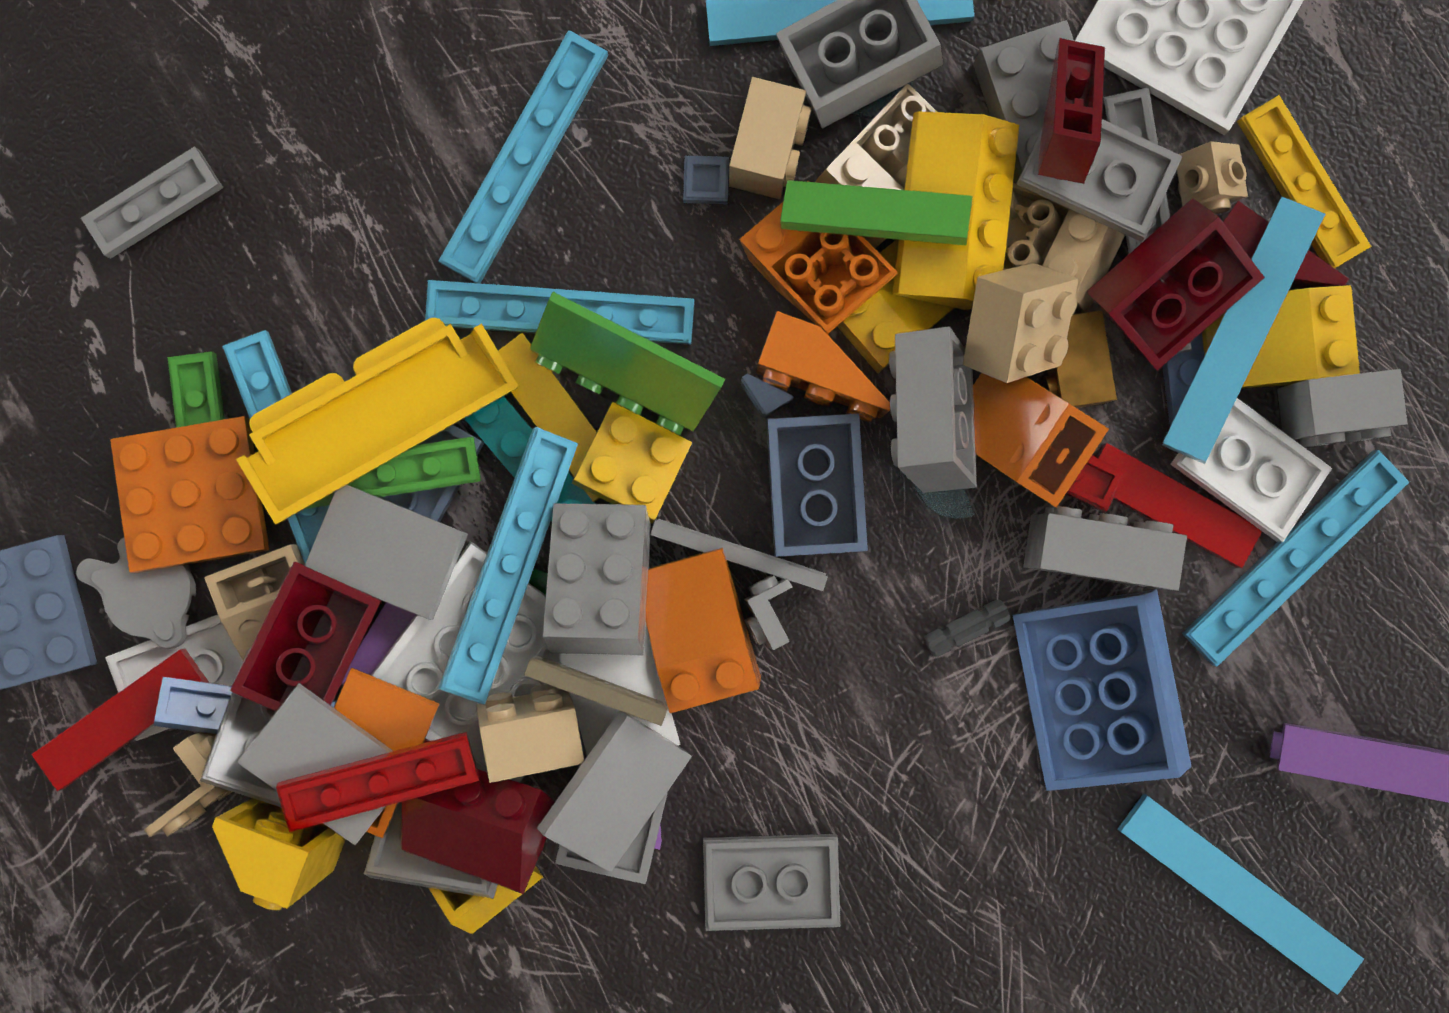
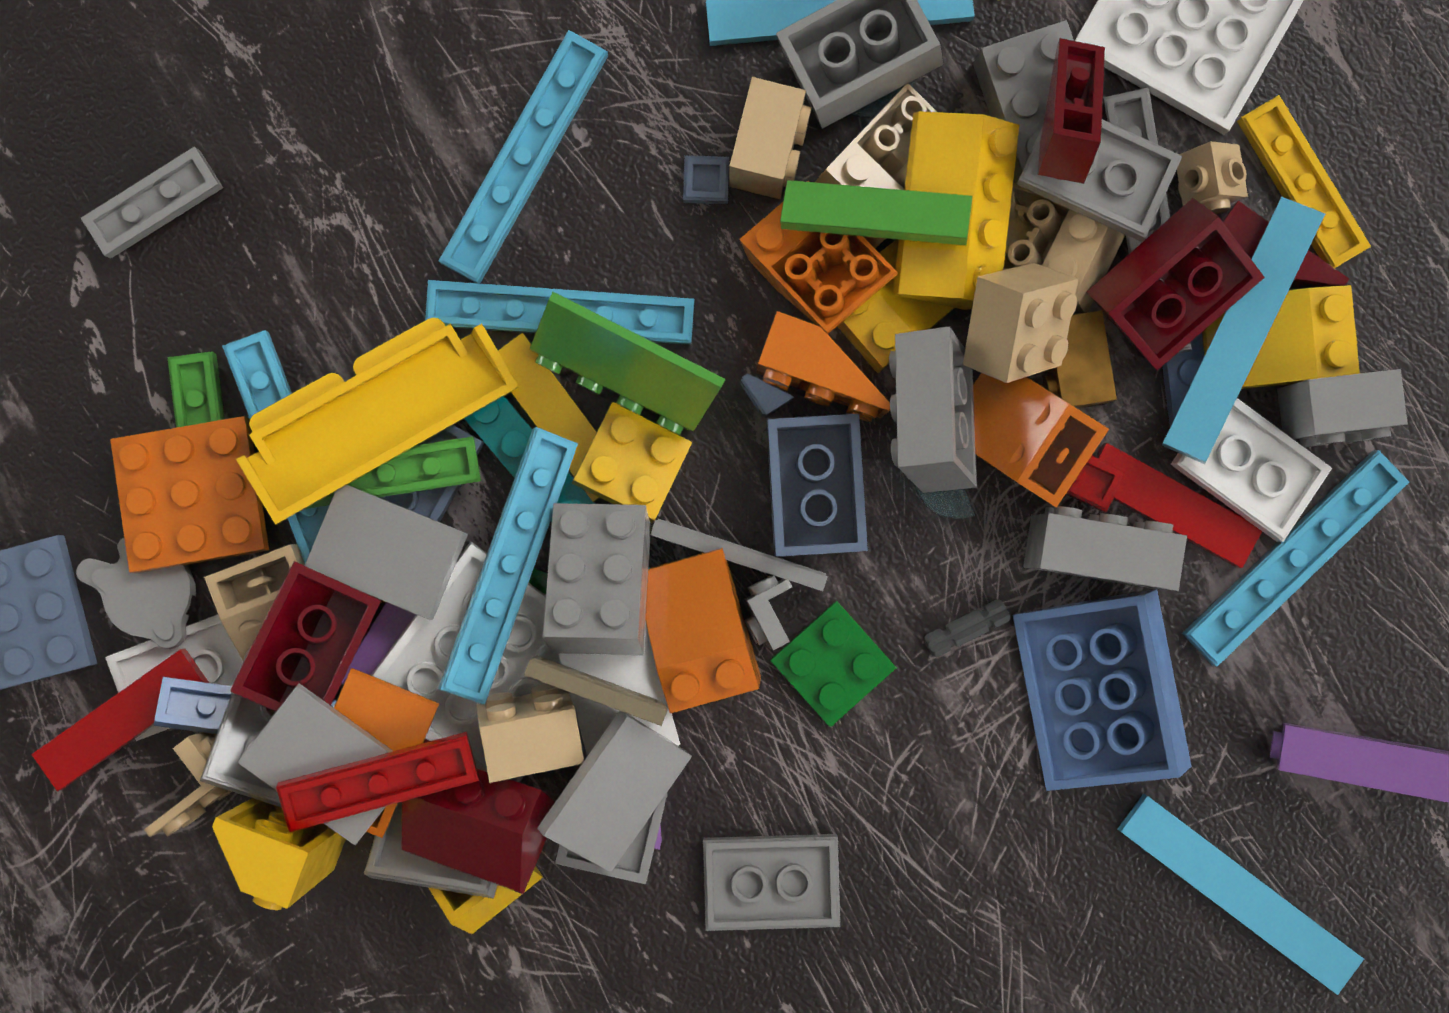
(833, 663): none -> green plate

